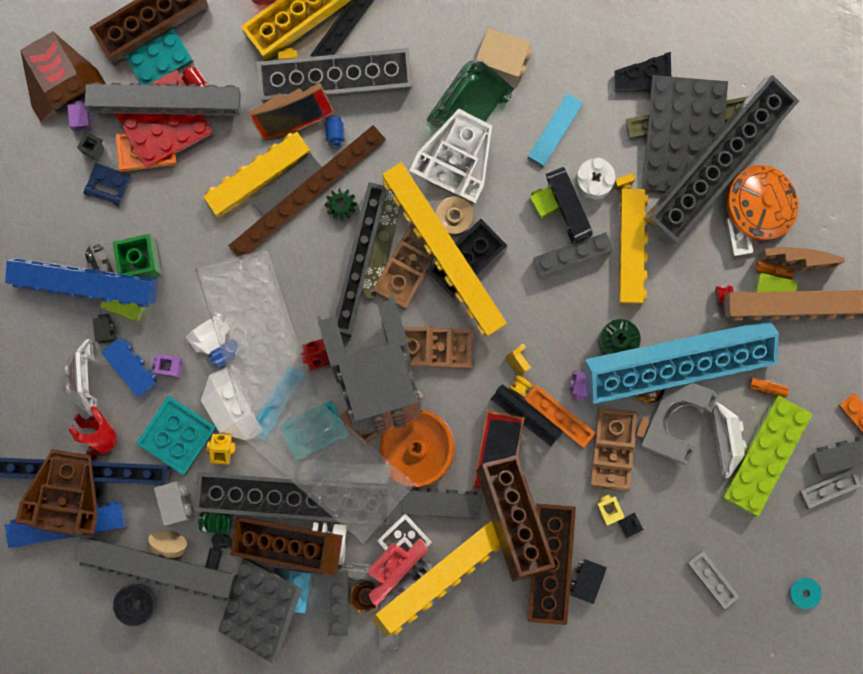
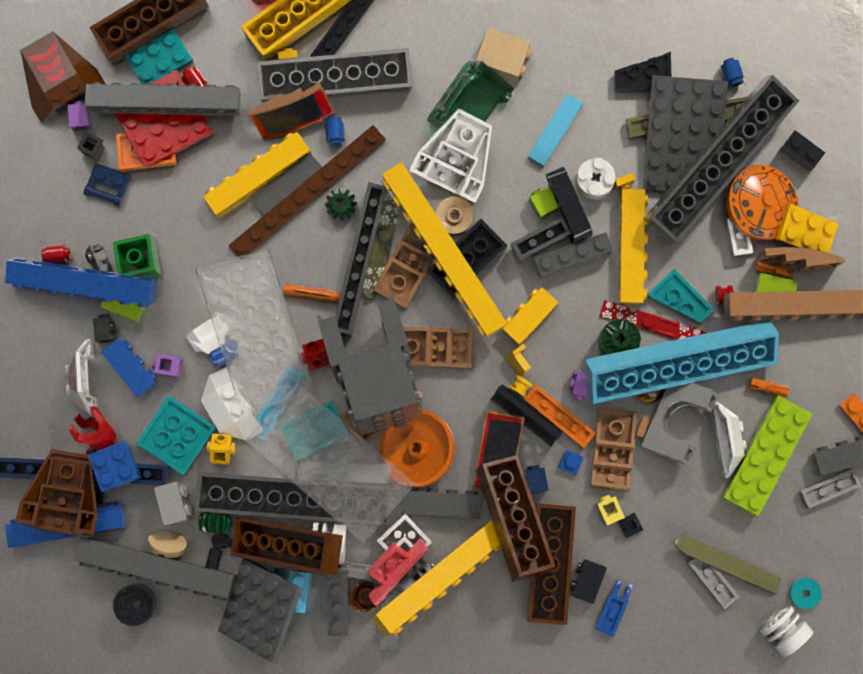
(56, 254): none -> red brick
(114, 466): none -> blue brick
(290, 290): none -> orange pin
(529, 315): none -> yellow brick
(536, 479): none -> dark blue brick
(540, 240): none -> dark grey brick
(570, 462): none -> blue plate
(613, 610): none -> blue hinge
(649, 321): none -> red piece
(681, 297): none -> teal wing
(728, 564): none -> olive piece
(732, 72): none -> blue brick
(789, 635): none -> white wheel
(802, 151): none -> black brick
(806, 229): none -> yellow plate

